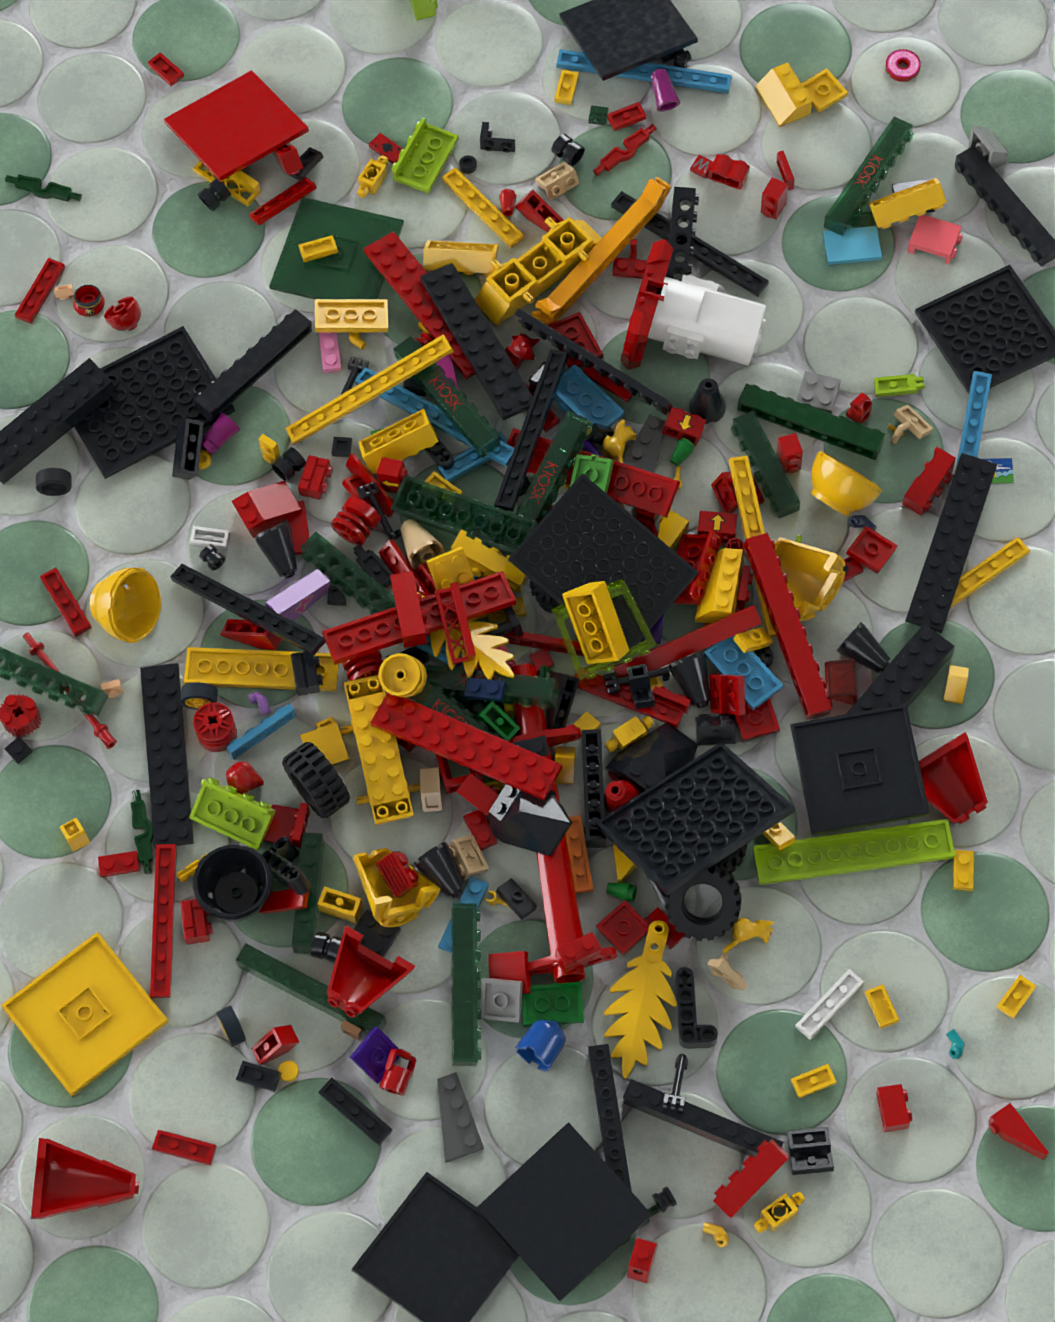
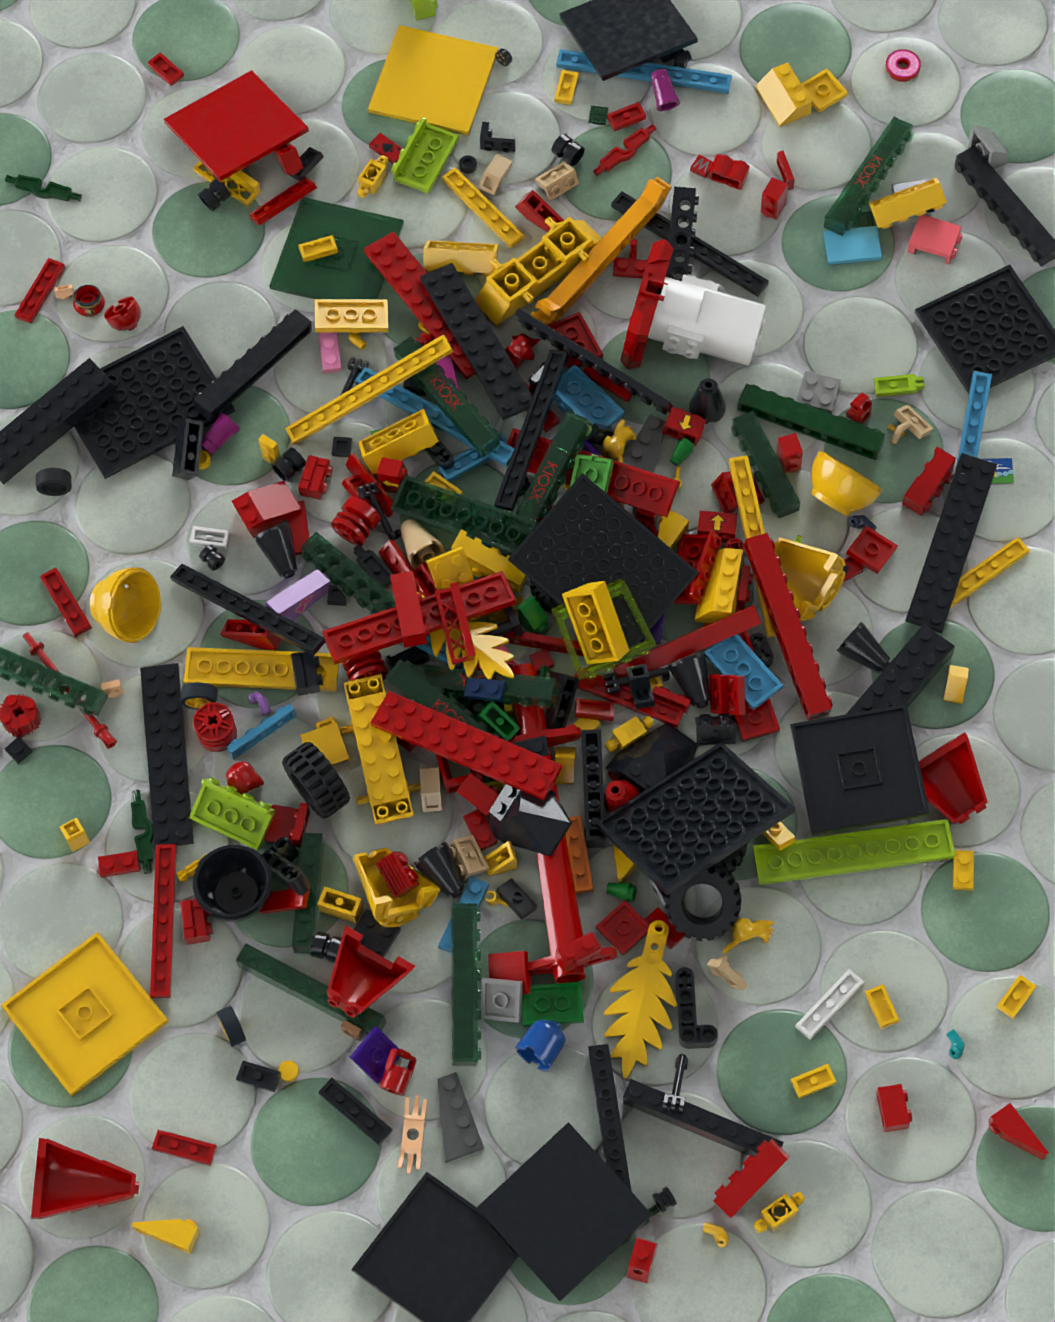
(172, 1232): none -> yellow slope
(275, 1044): red slope -> none
(392, 670): yellow wheel -> none
(412, 1122): none -> light nougat piece
(433, 79): none -> yellow tile
(494, 173): none -> tan slope
(501, 859): none -> yellow slope
(503, 57): none -> black tile
(507, 201): red cone -> none
(532, 616): none -> green slope
(594, 709): none -> red tile
(753, 640): yellow plate -> none
(810, 1151): black slope -> none
(842, 681): clear red slope -> none

